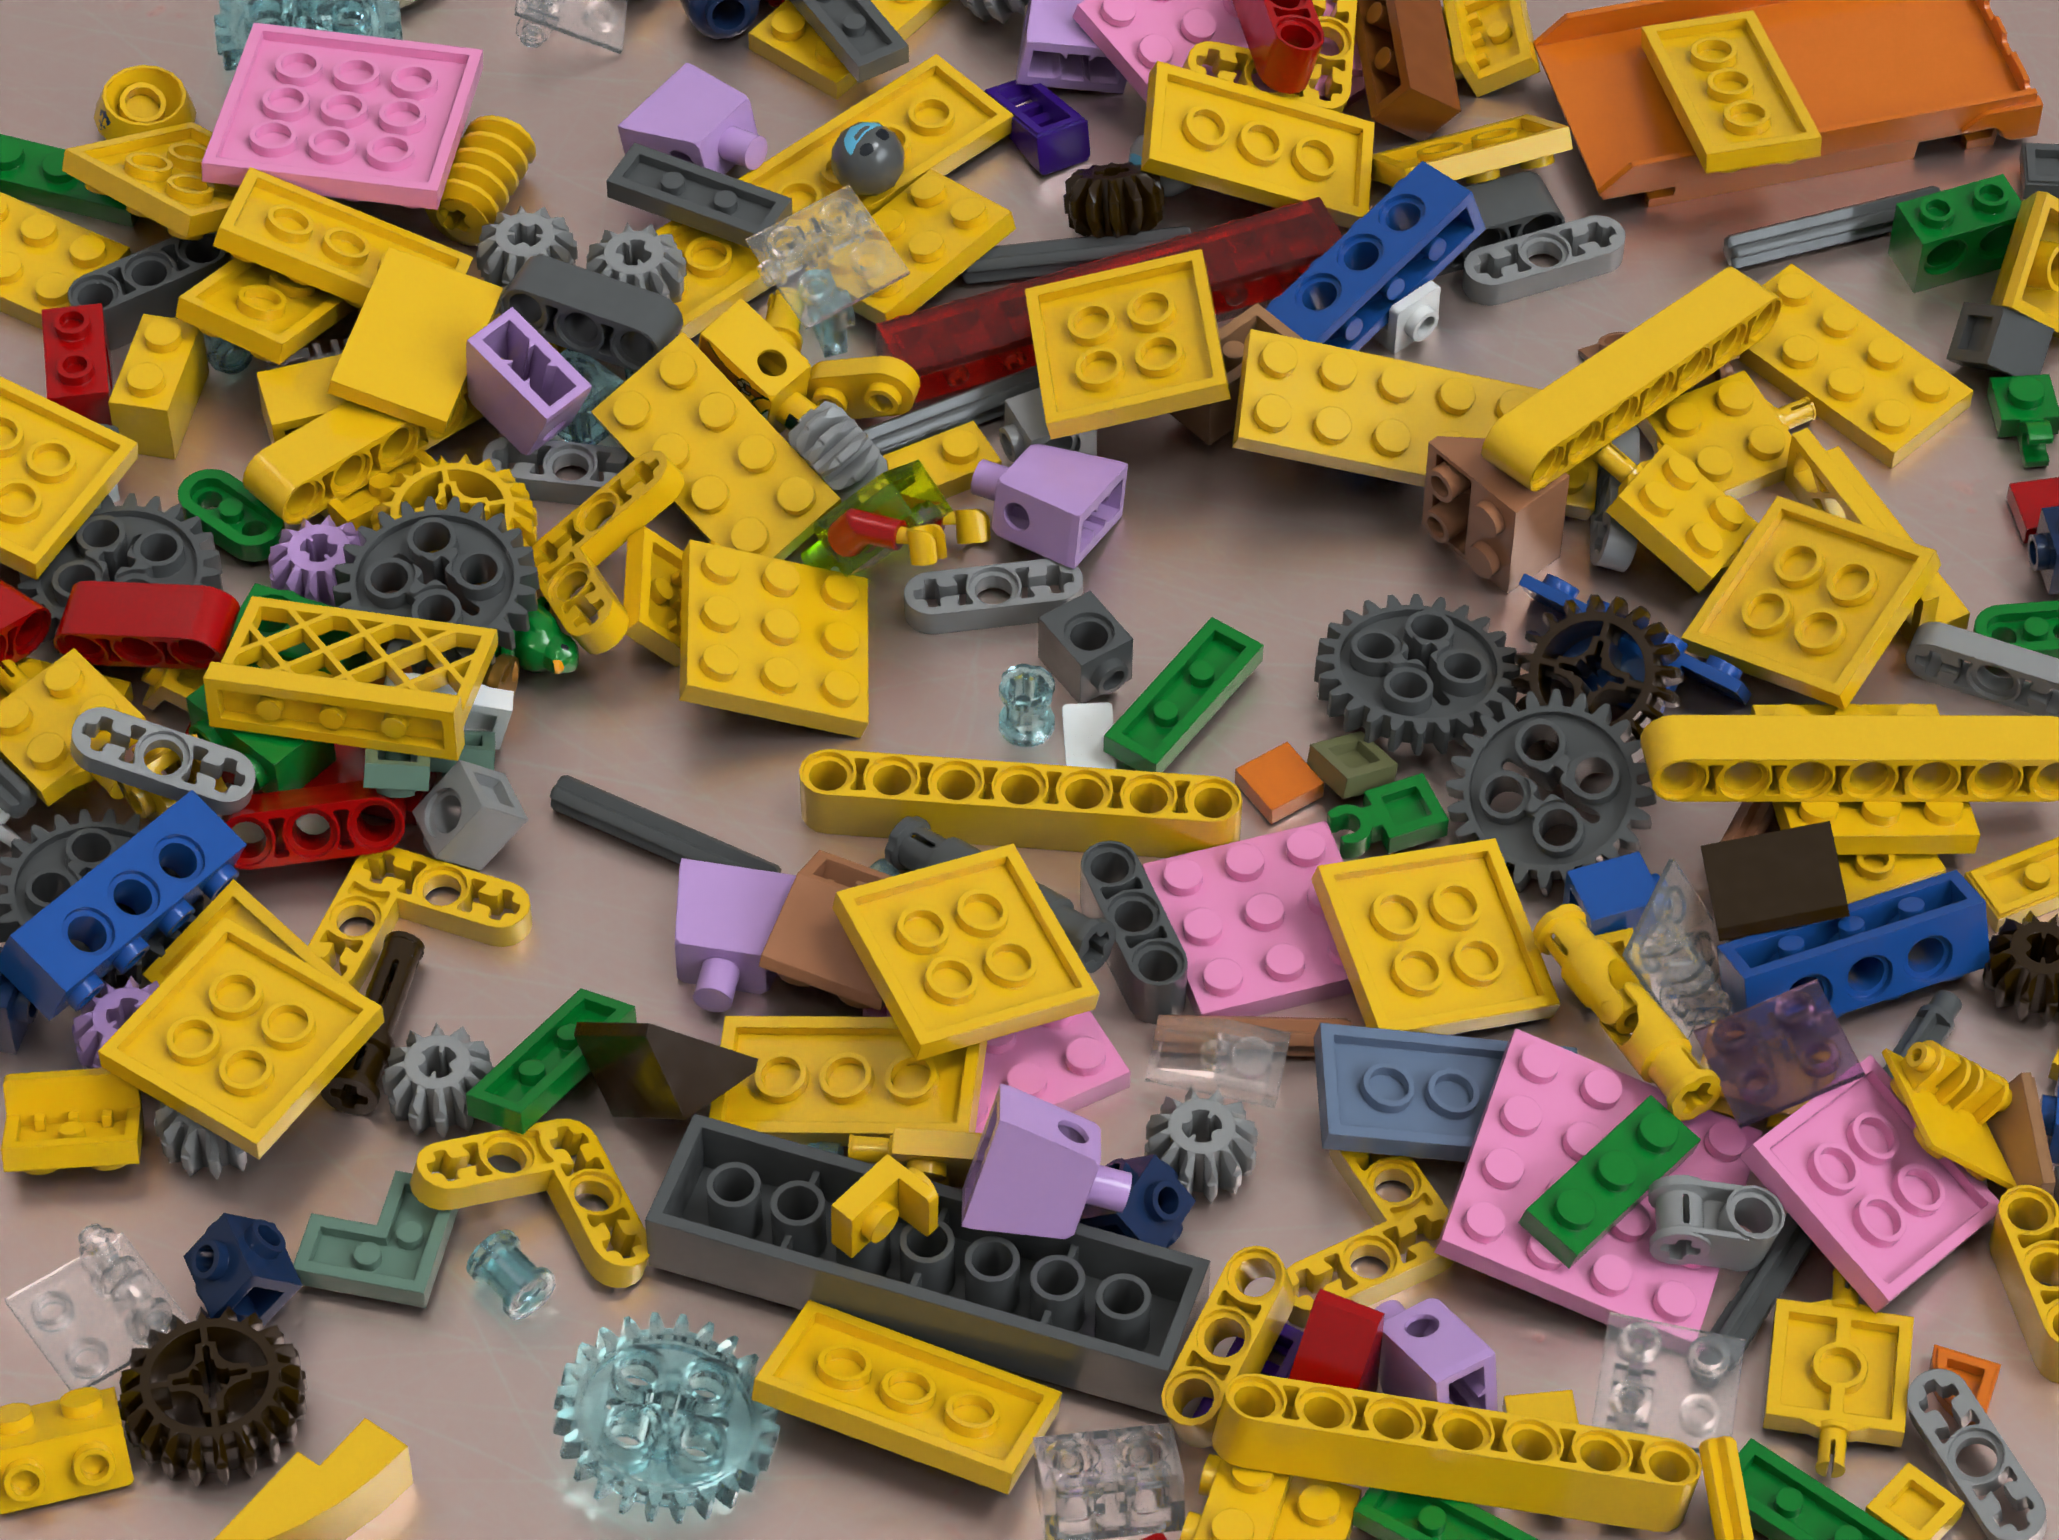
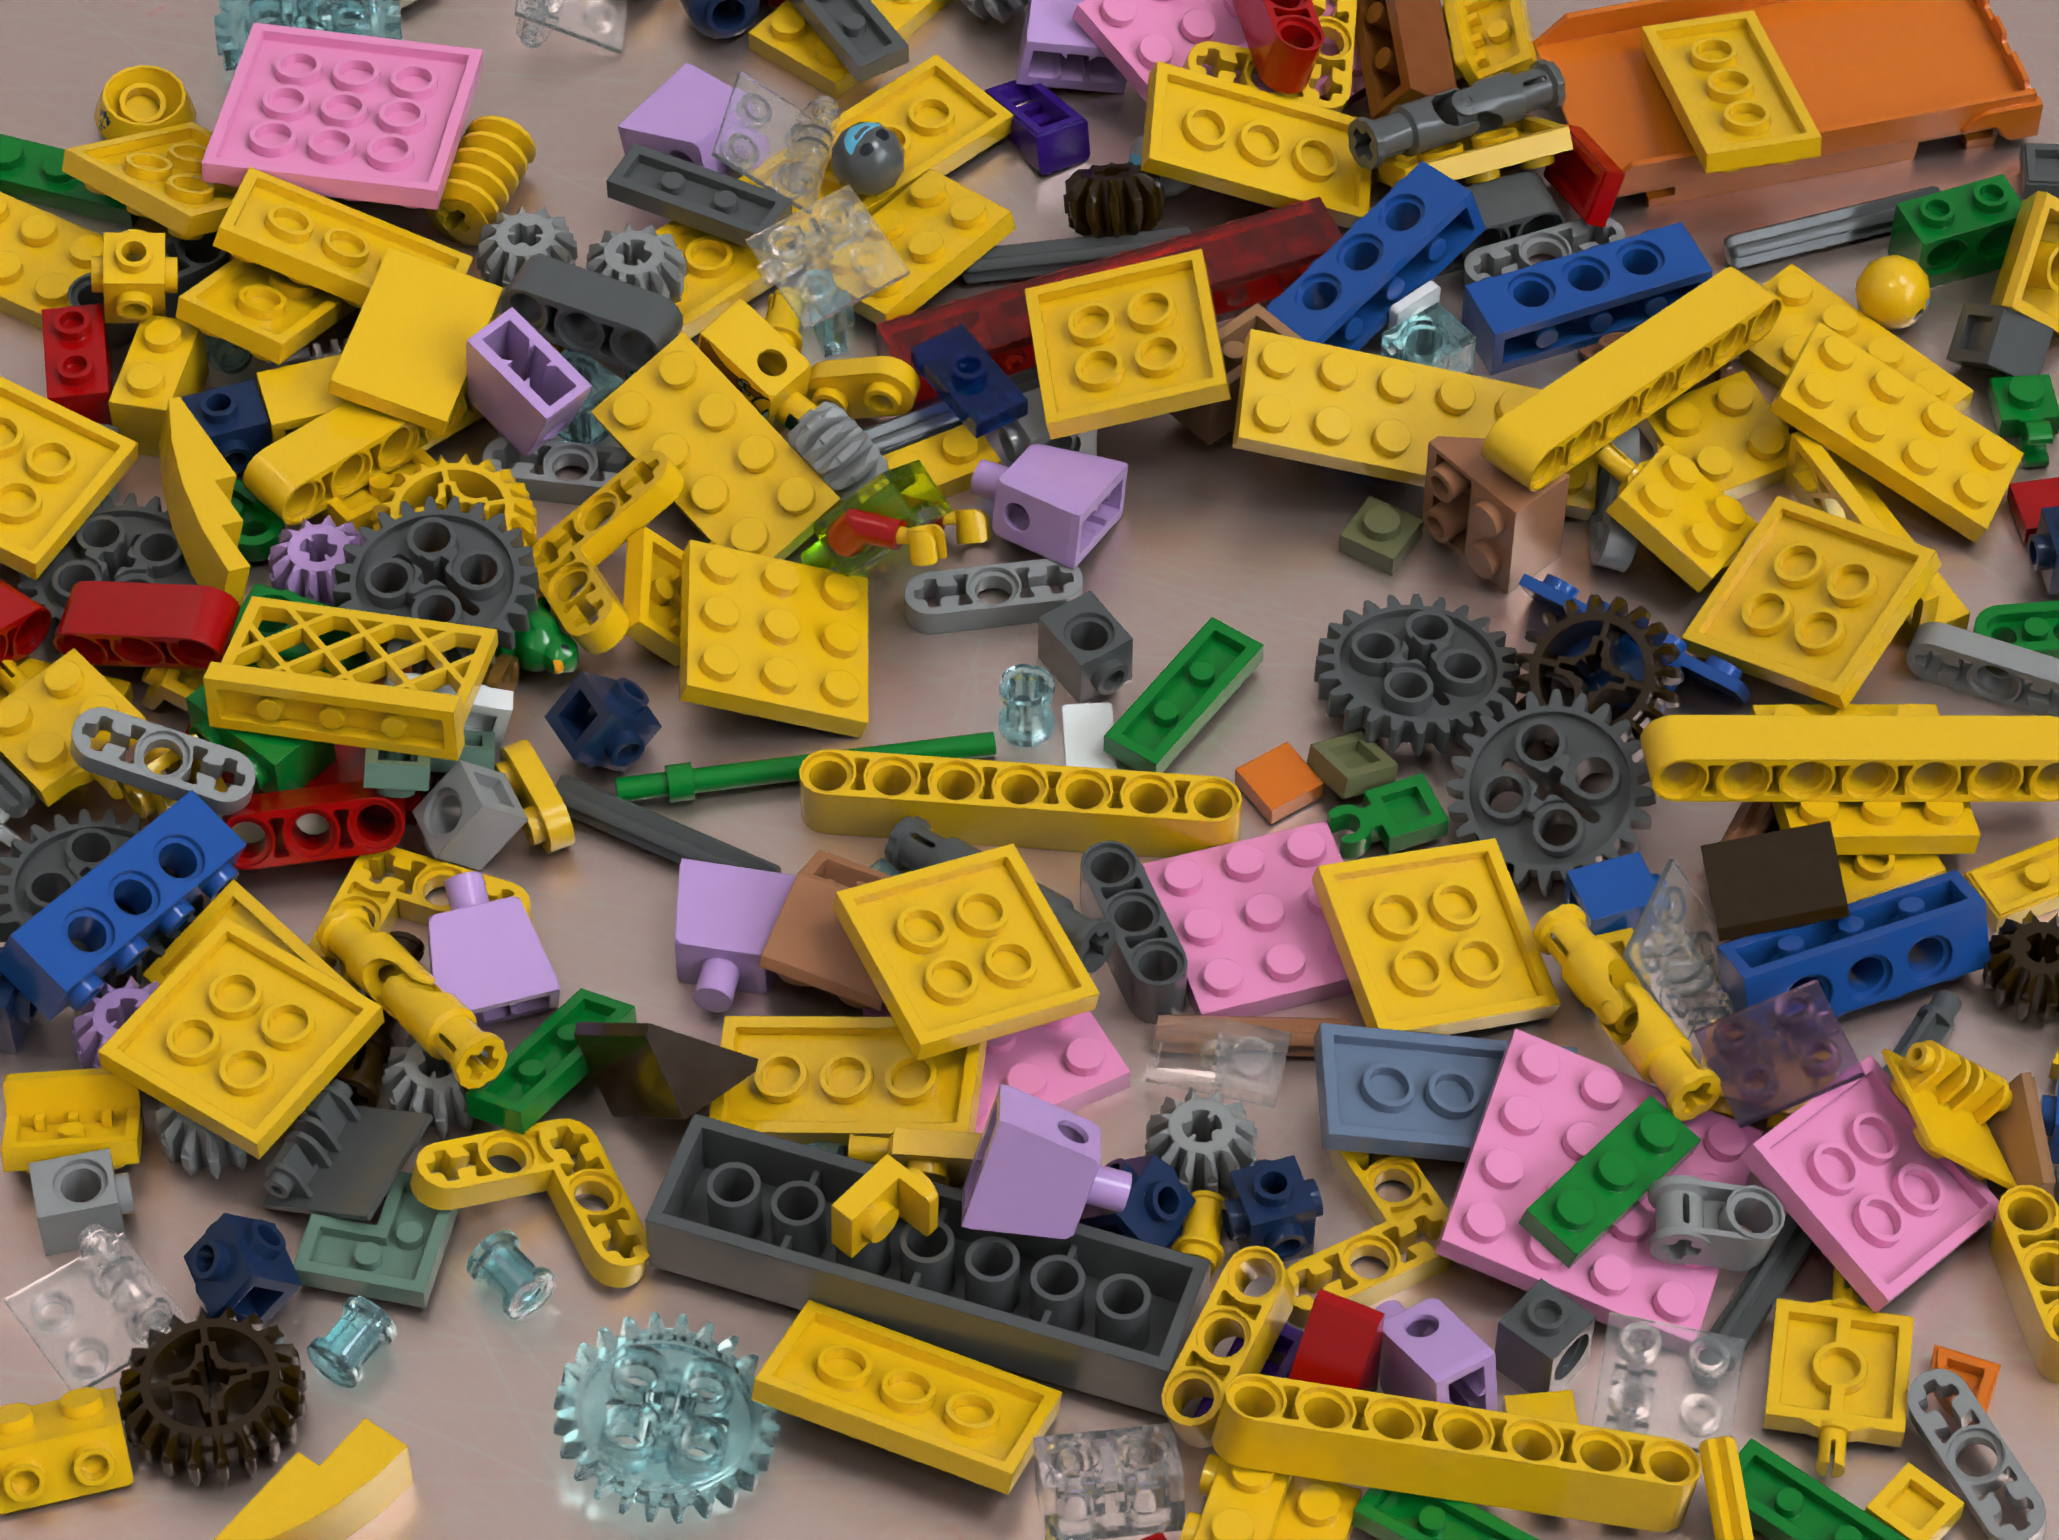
(65, 1181): none -> light grey brick
(134, 275): none -> yellow brick
(198, 501): none -> yellow slope
(233, 421): none -> dark blue brick
(342, 1156): none -> dark grey hinge
(352, 1341): none -> clear light blue bush
(410, 996): none -> yellow piece
(489, 954): none -> lavender torso
(538, 796): none -> yellow plate
(603, 721): none -> dark blue brick
(682, 782): none -> green bar
(777, 140): none -> clear hinge
(969, 381): none -> clear blue plate
(1203, 1229): none -> yellow pin
(1272, 1208): none -> dark blue brick
(1380, 535): none -> olive plate
(1432, 340): none -> clear light blue brick
(1485, 106): none -> dark grey piece
(1544, 1340): none -> dark grey brick
(1580, 297): none -> blue brick
(1586, 178): none -> red tile
(1893, 291): none -> yellow piece
(1897, 432): none -> yellow plate

